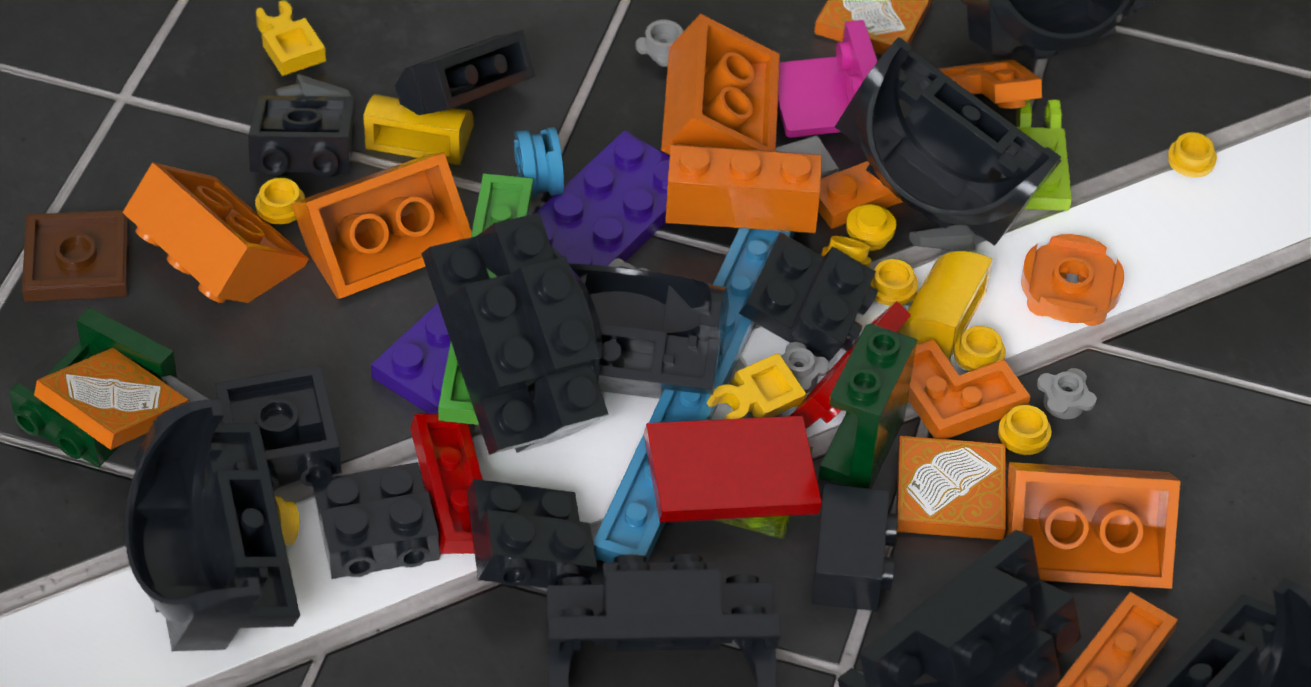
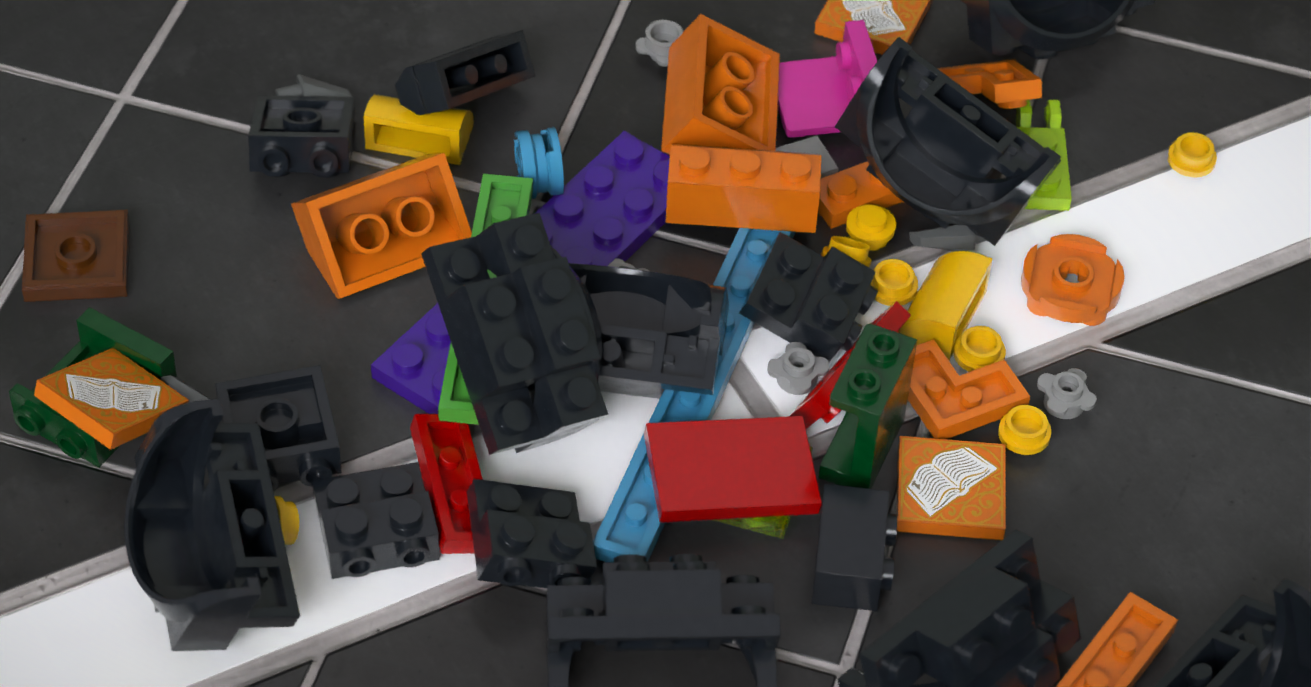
(211, 234): orange slope -> none
(275, 200): yellow plate -> none
(289, 43): yellow plate -> none
(761, 388): yellow plate -> none
(1096, 522): orange slope -> none

